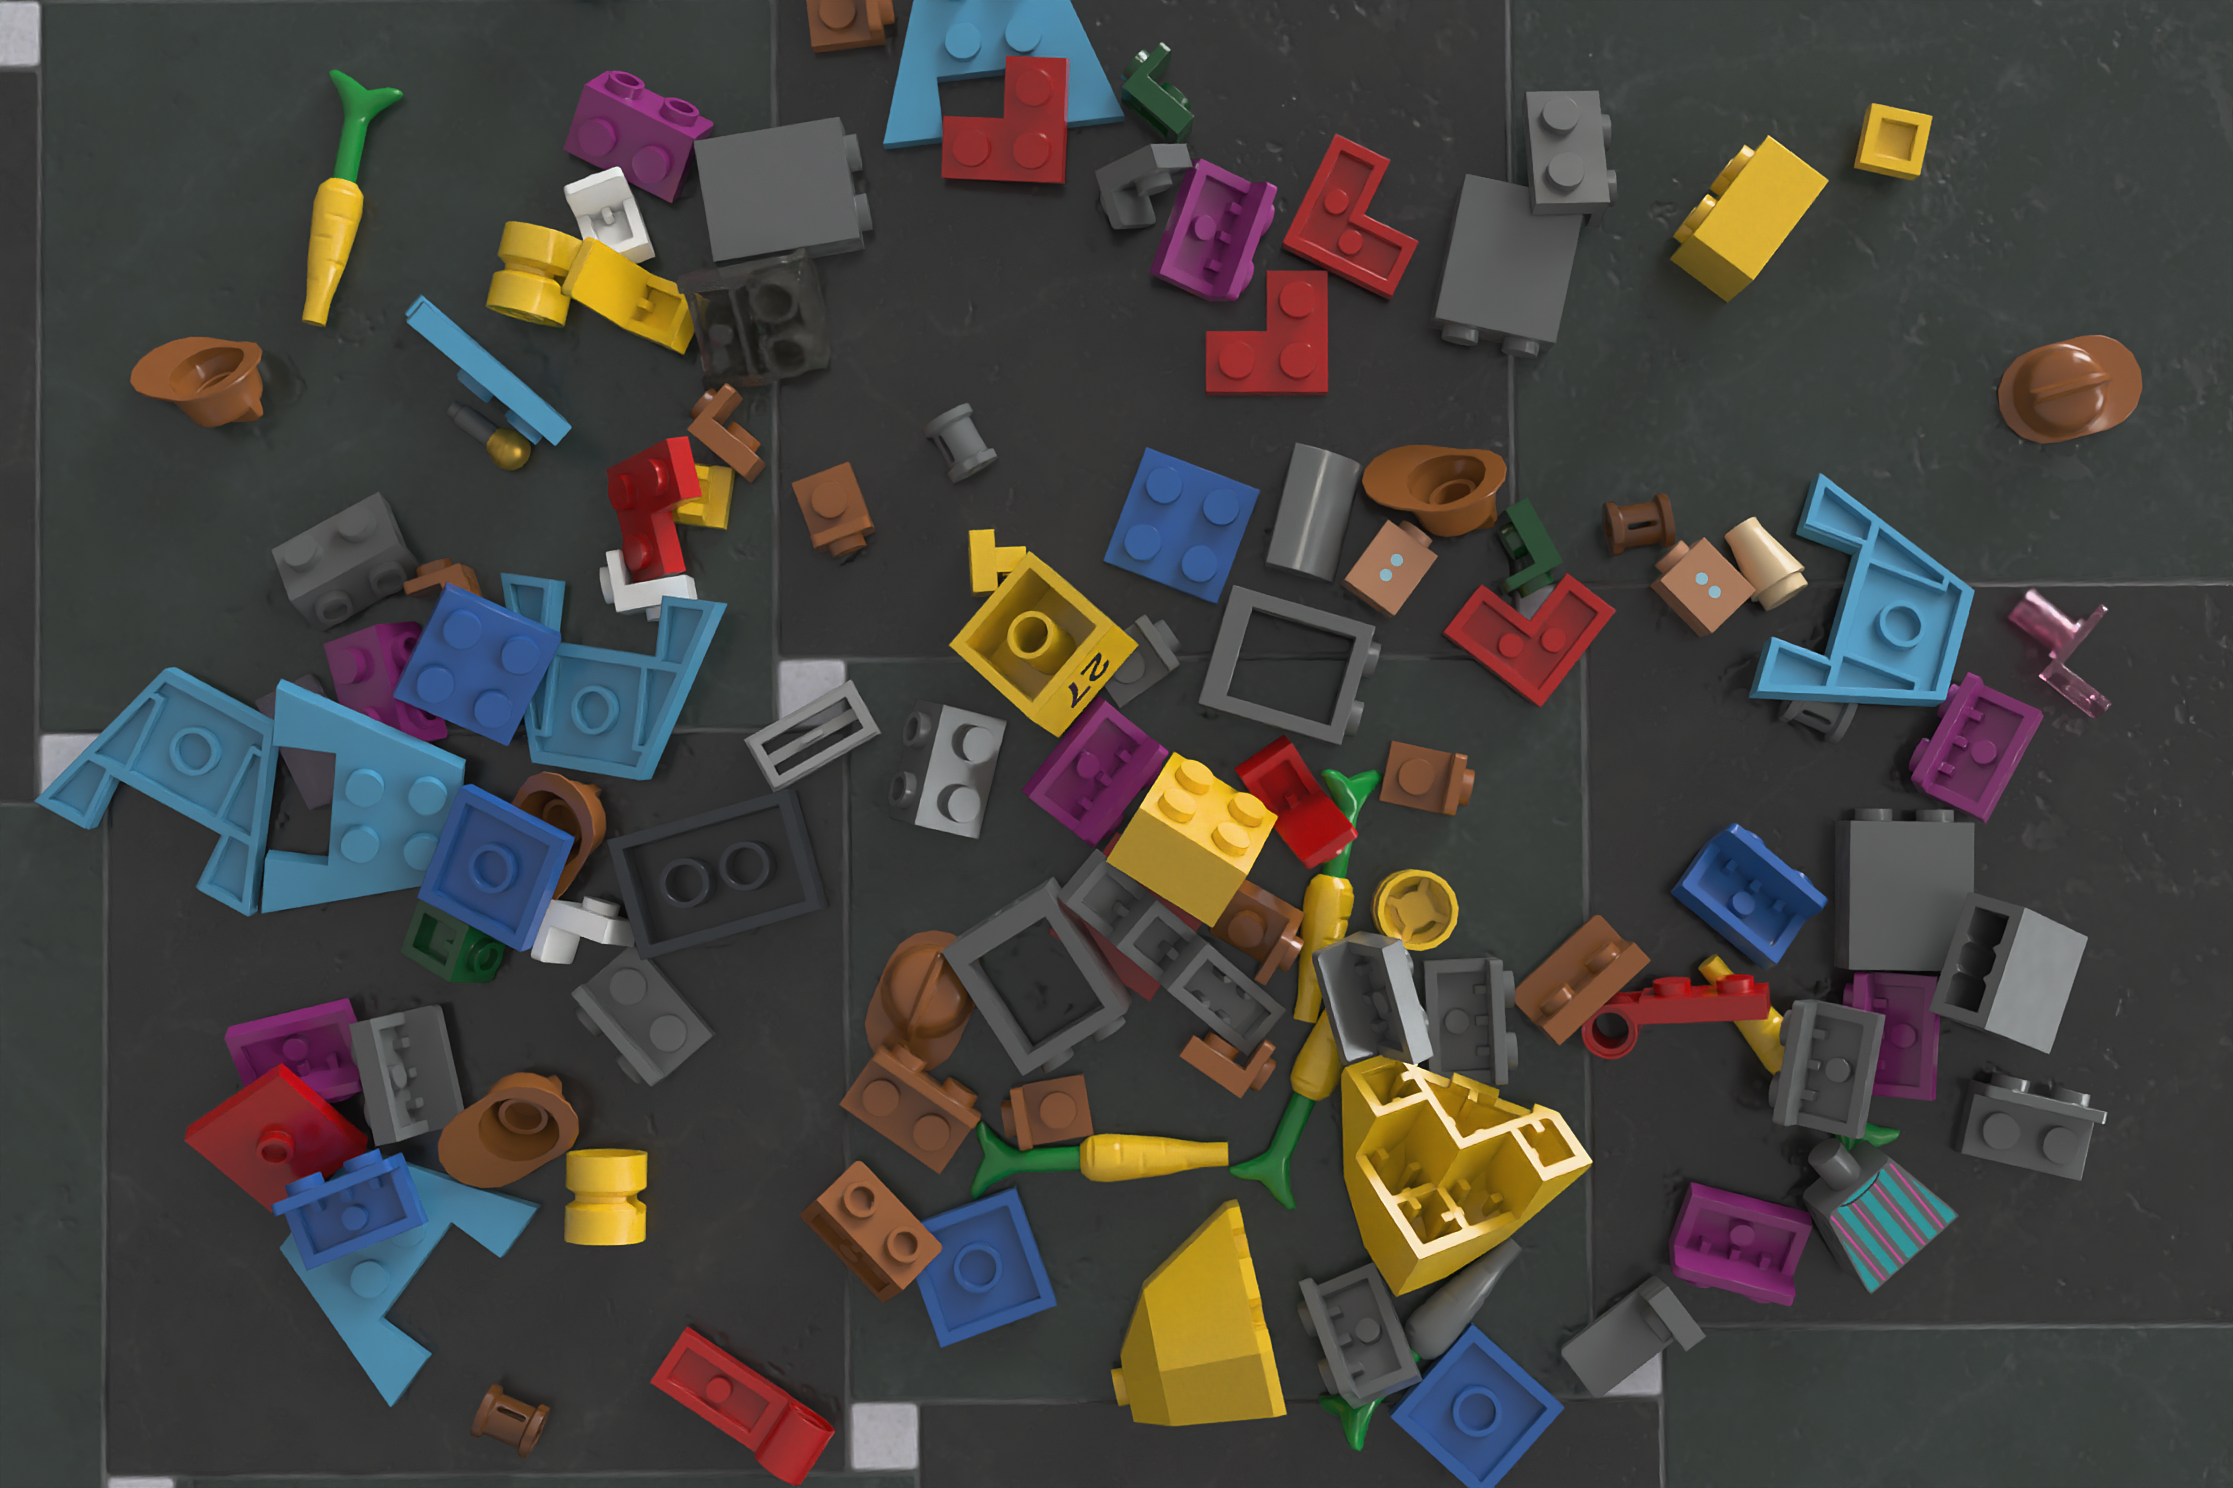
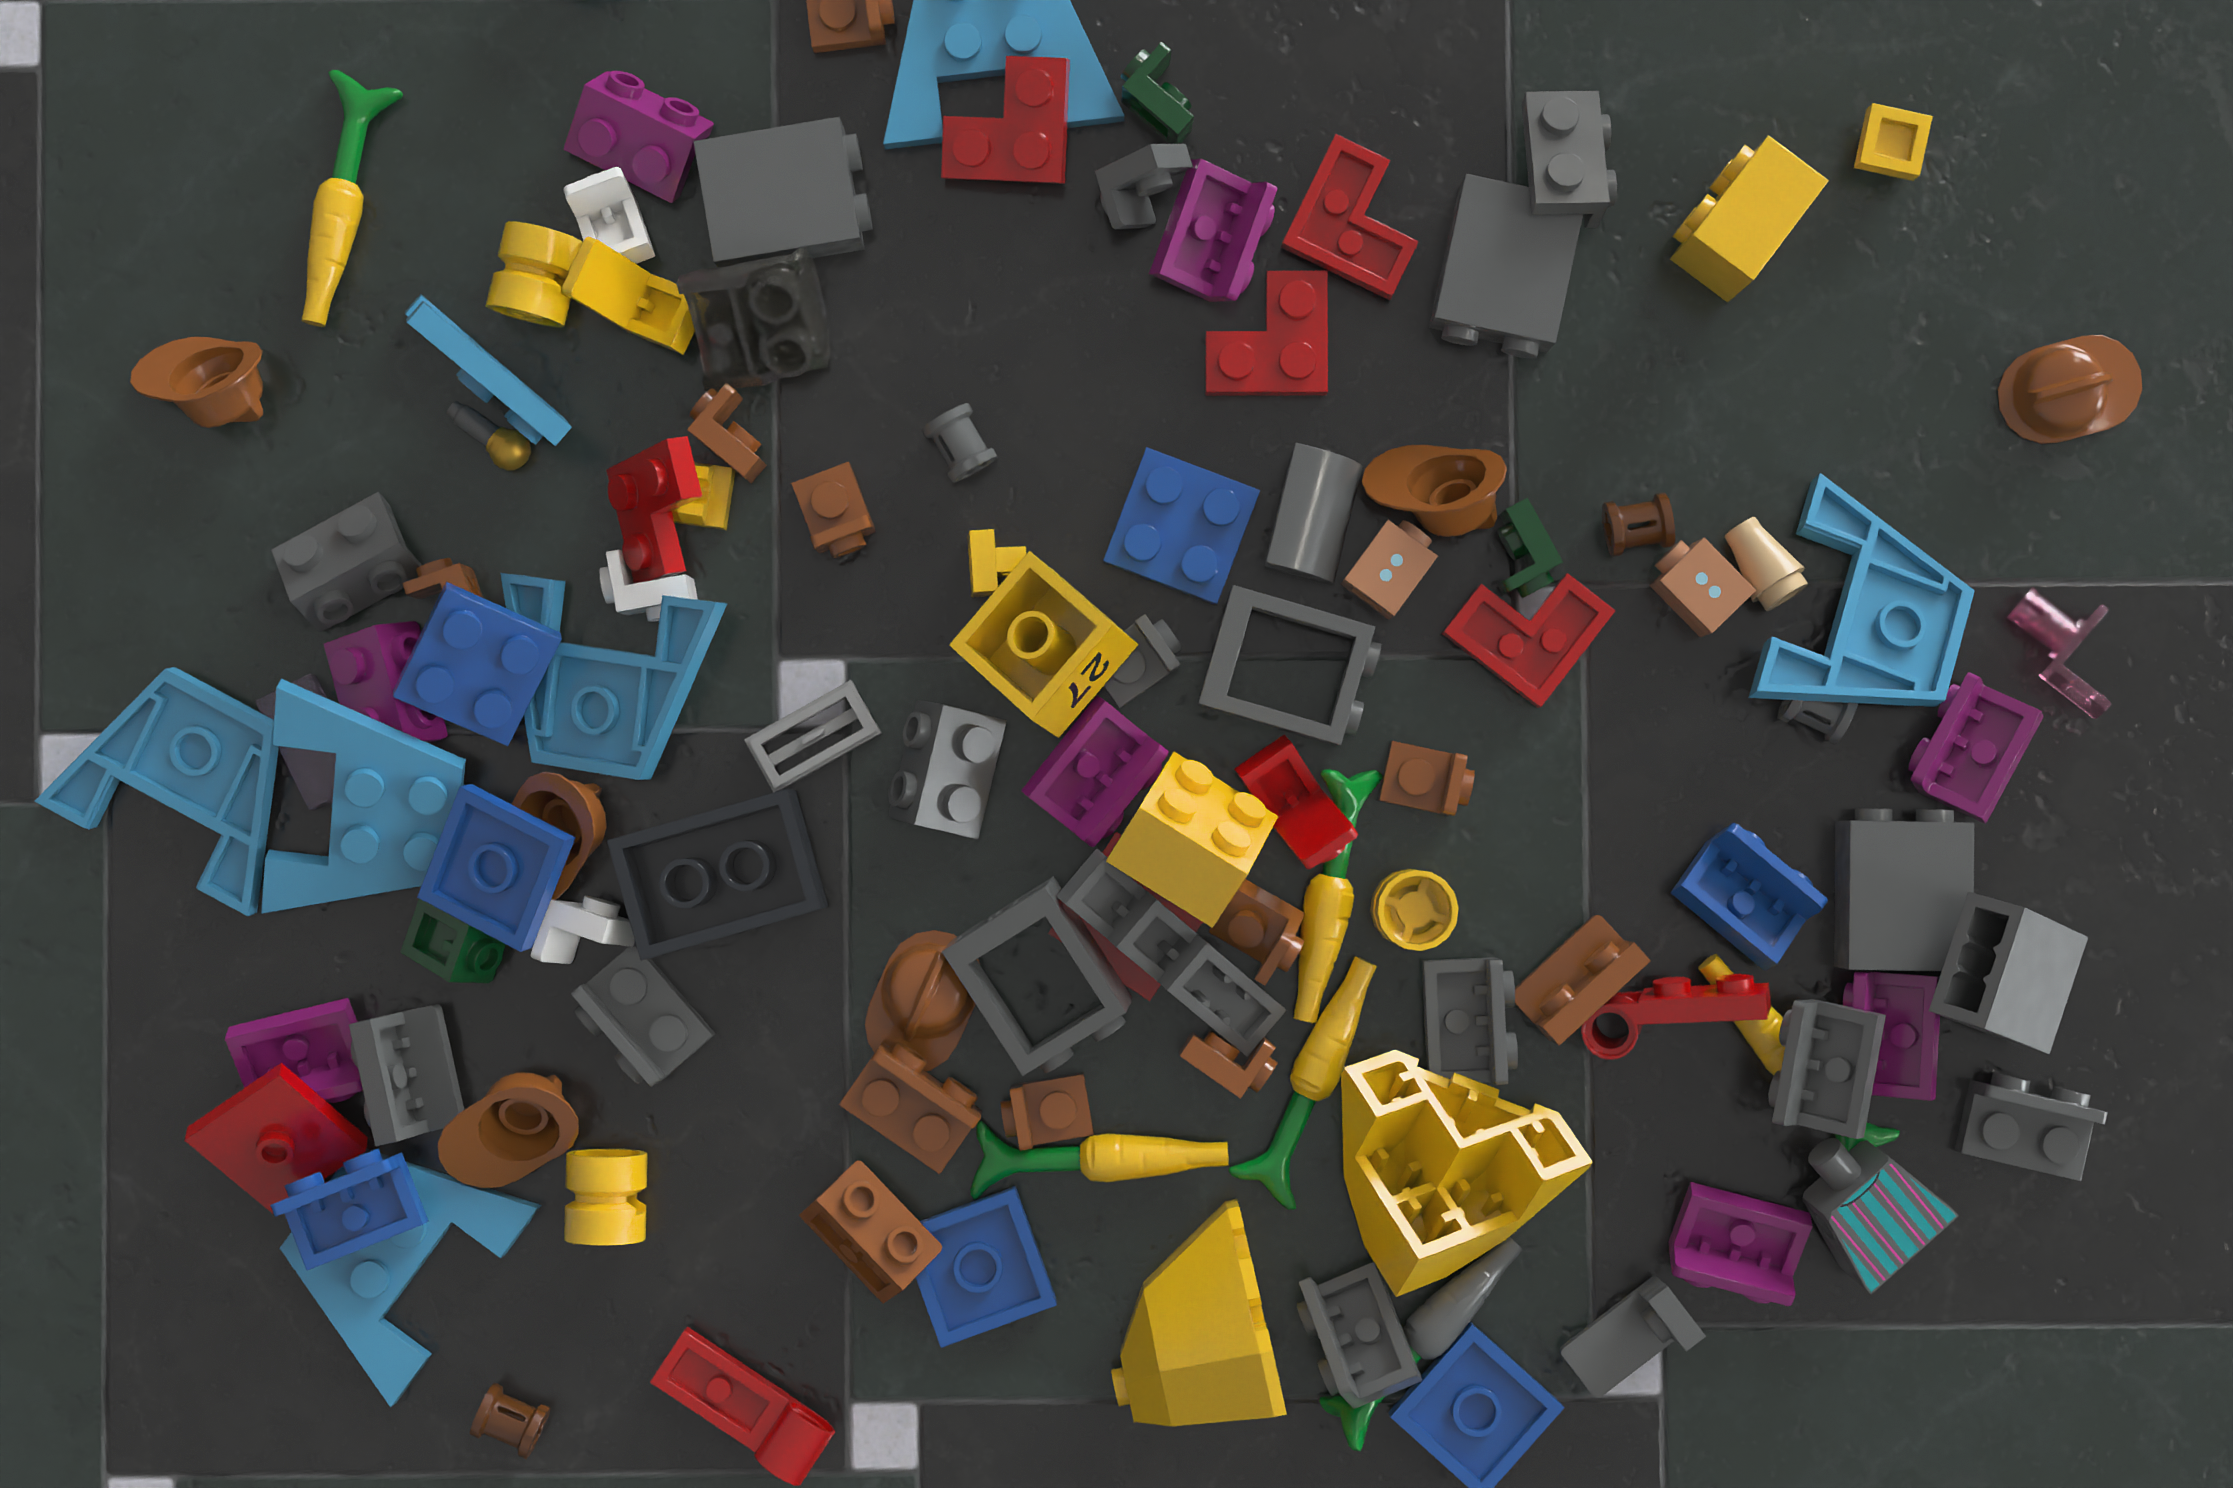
(1372, 999): dark grey bracket -> none

